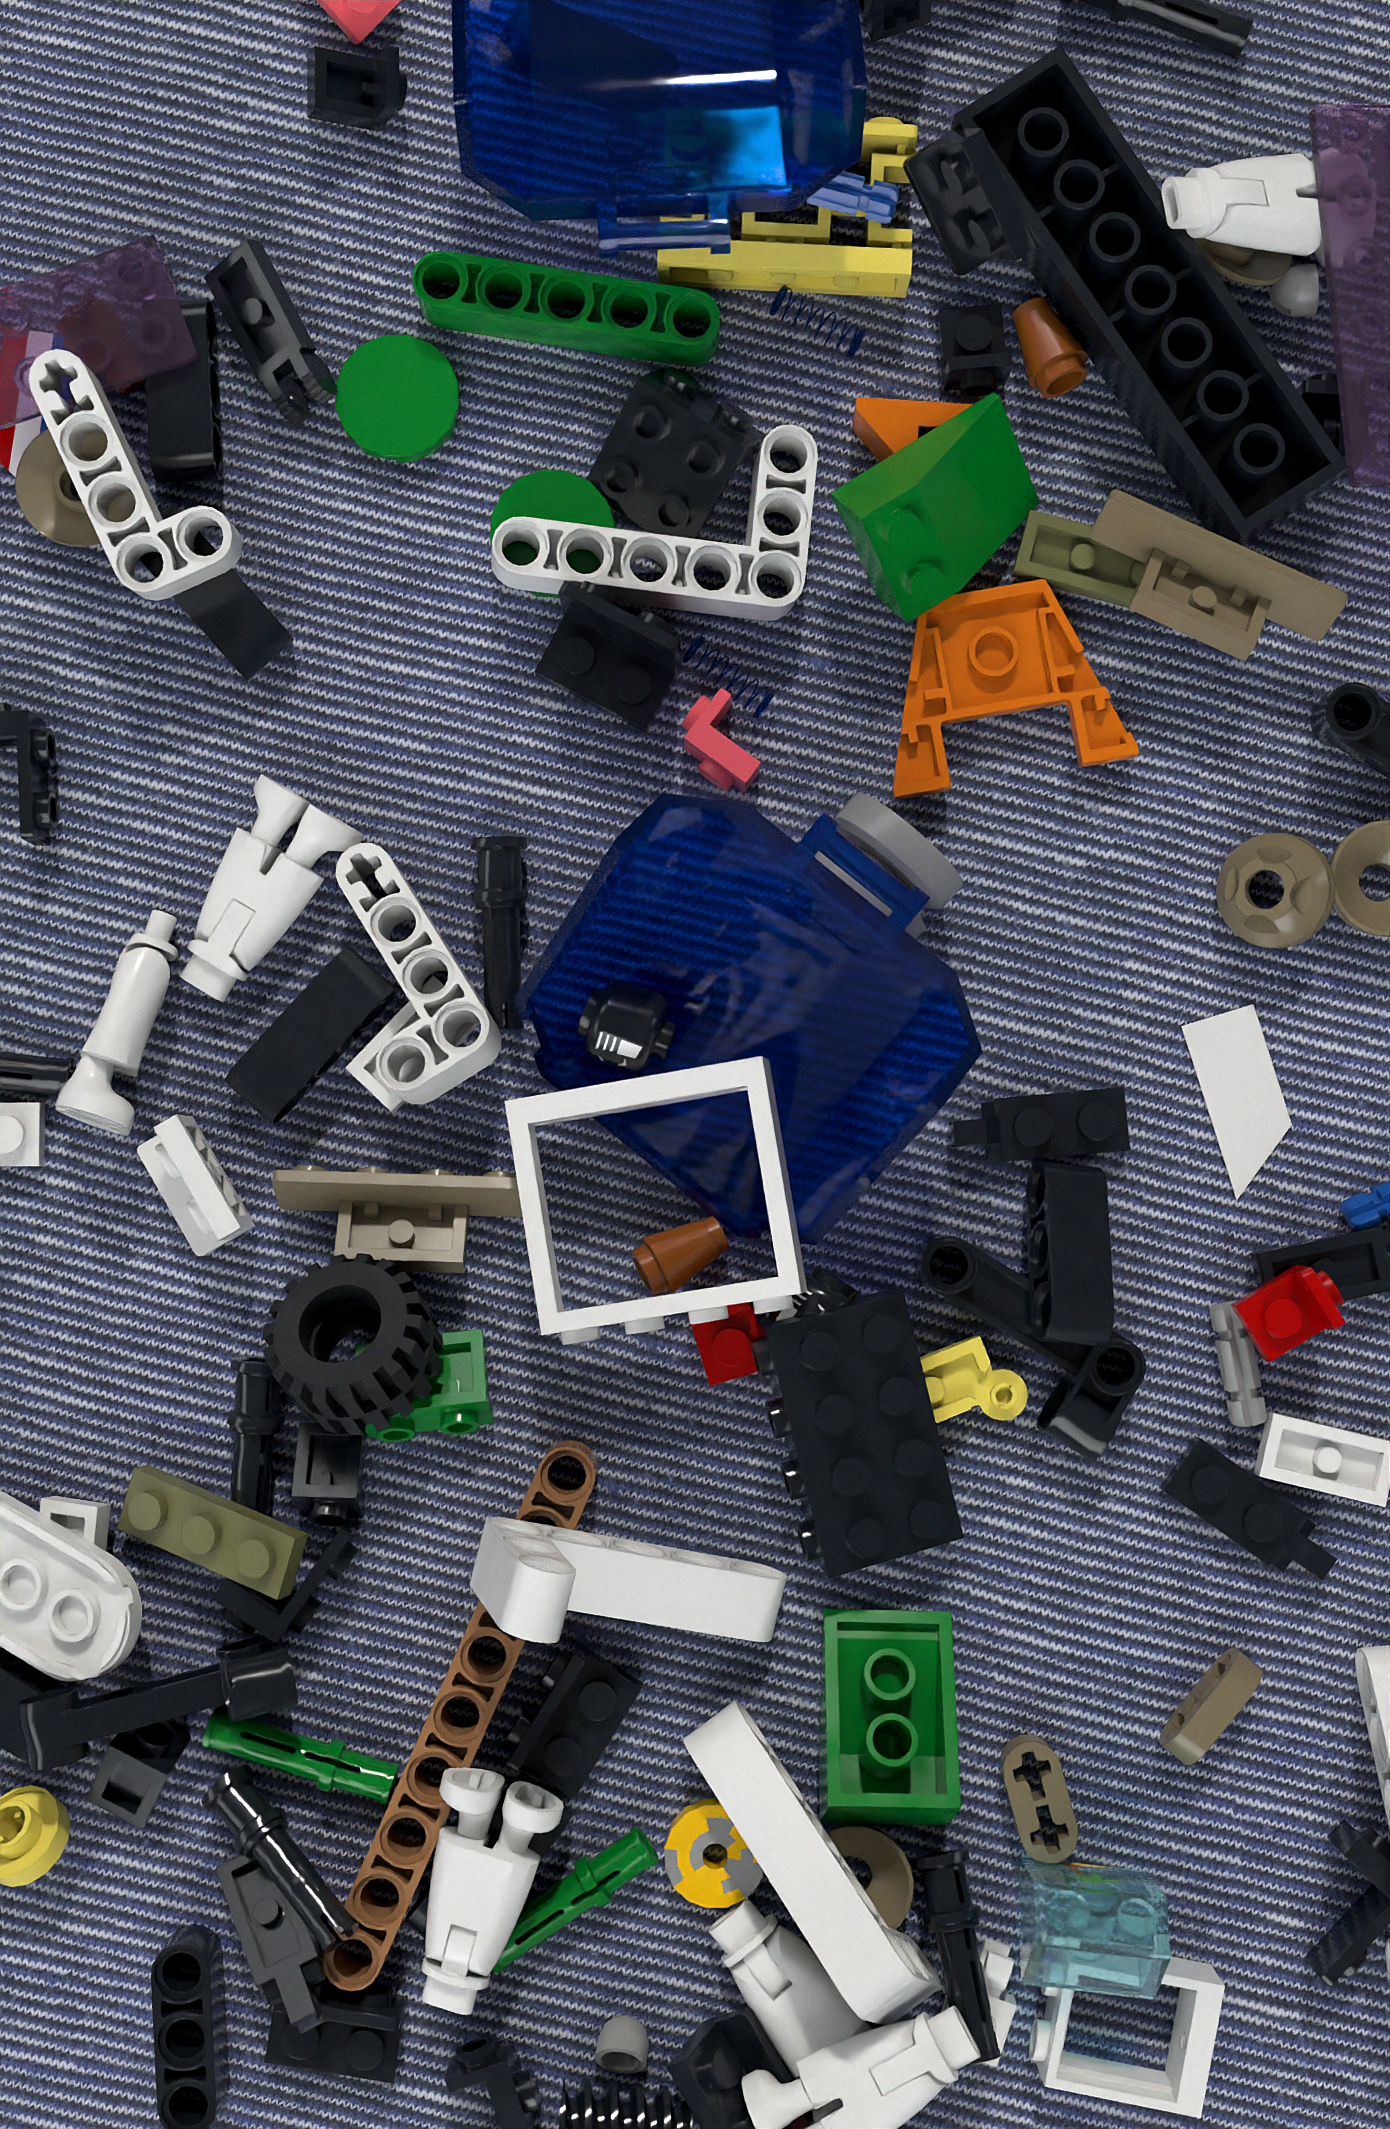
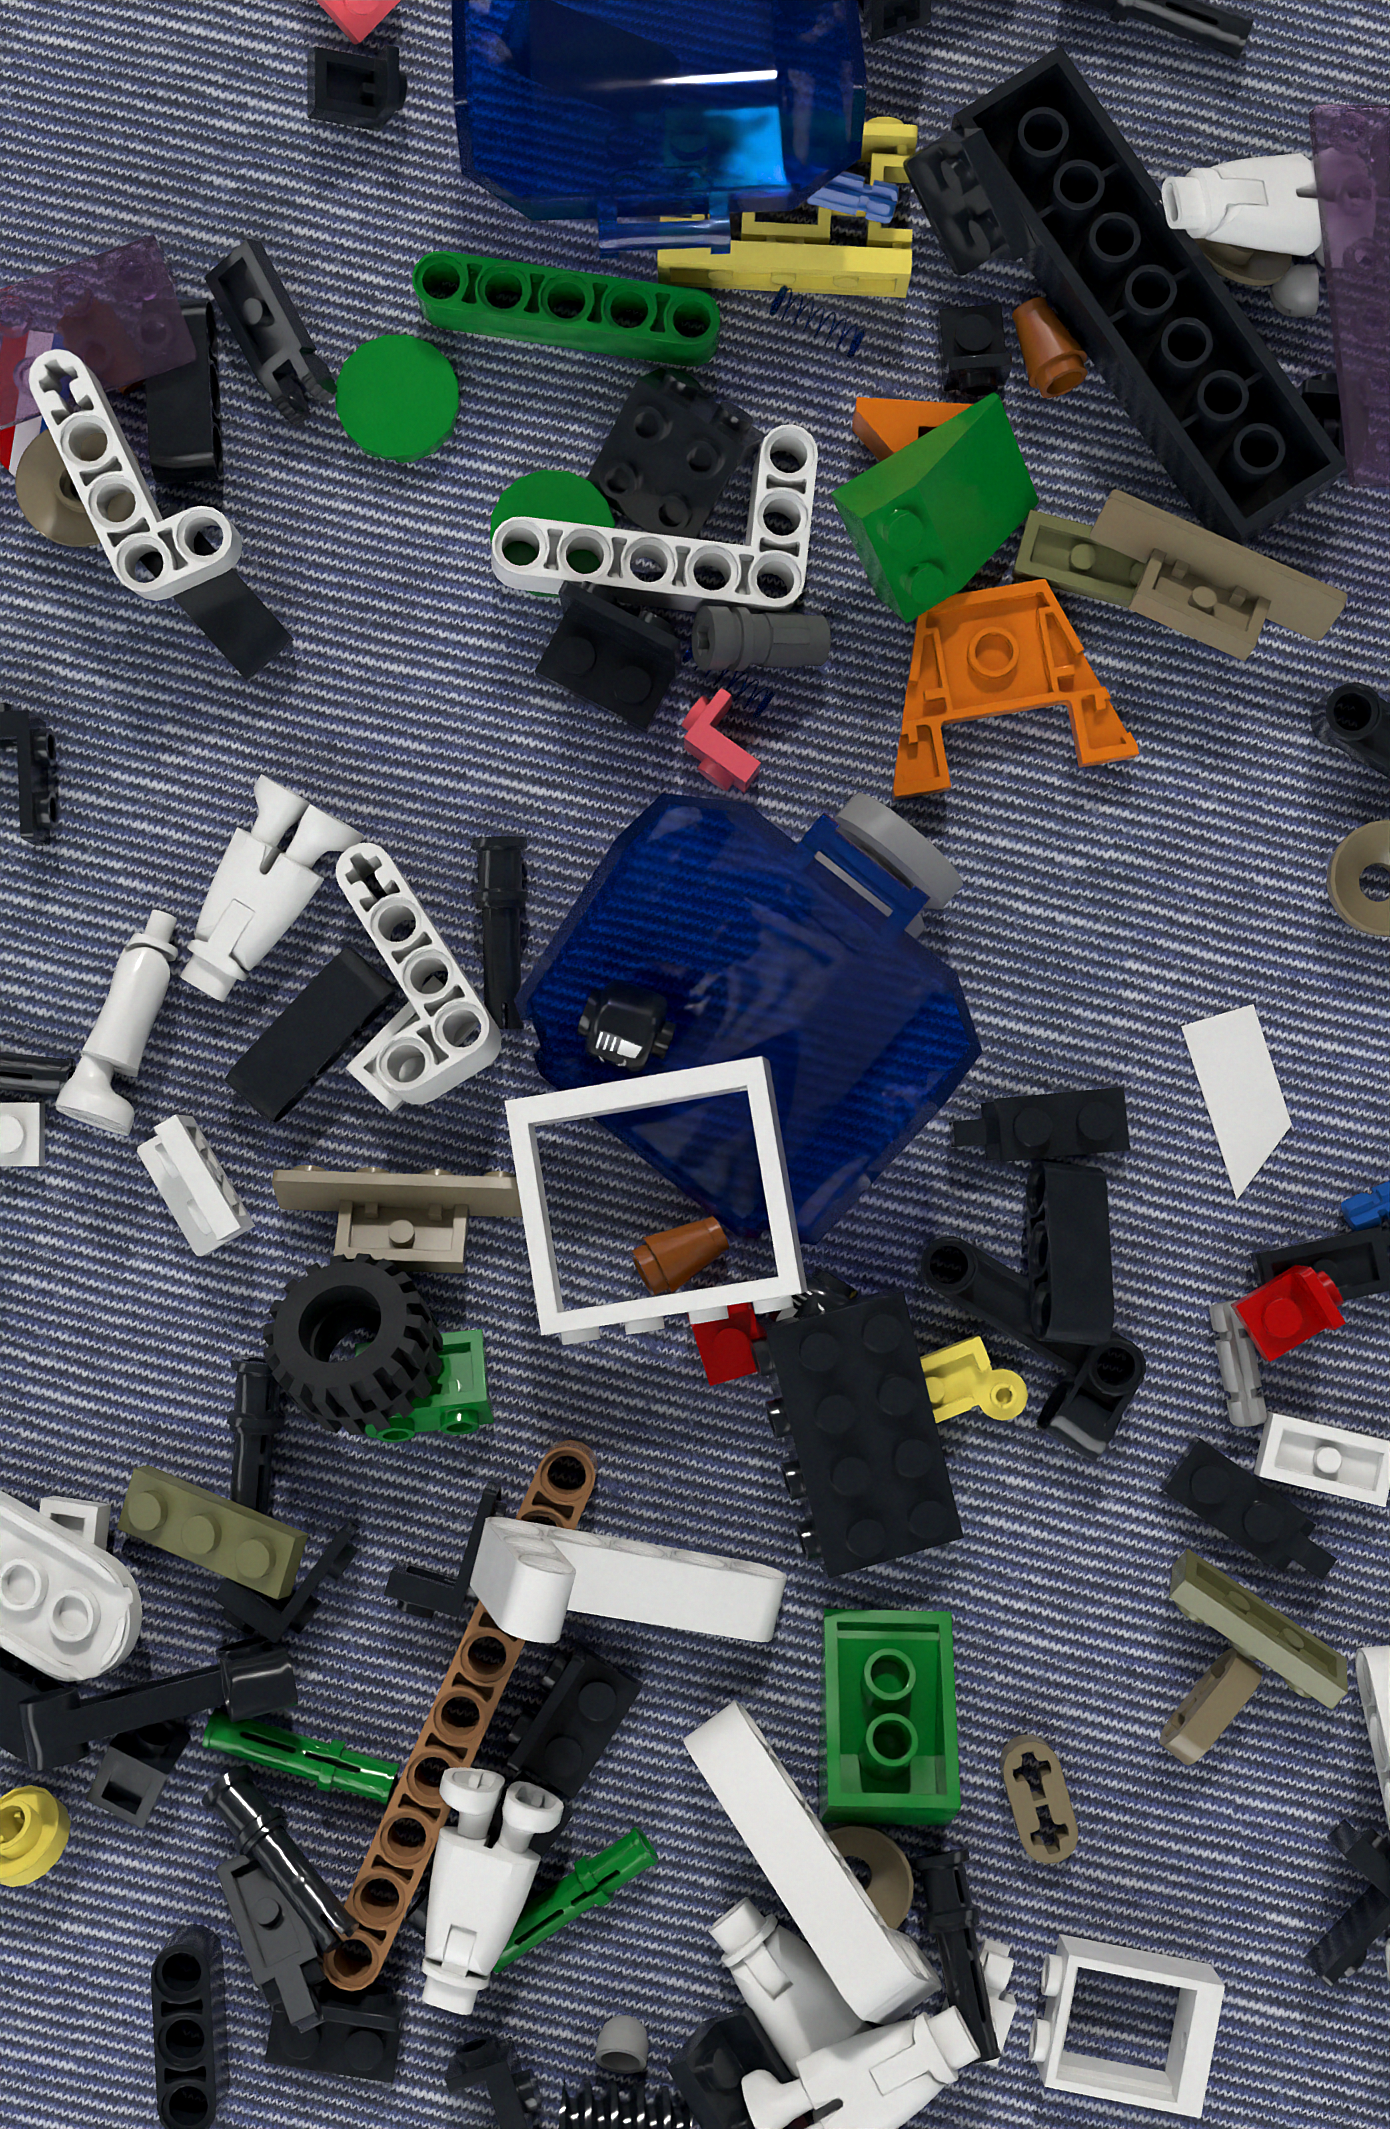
(328, 1475): black bracket -> none
(424, 1590): none -> black bracket
(695, 1876): yellow piece -> none
(767, 639): none -> dark grey axle
(1092, 1928): clear light blue slope -> none
(1258, 1630): none -> olive plate
(1306, 896): dark tan piece -> none

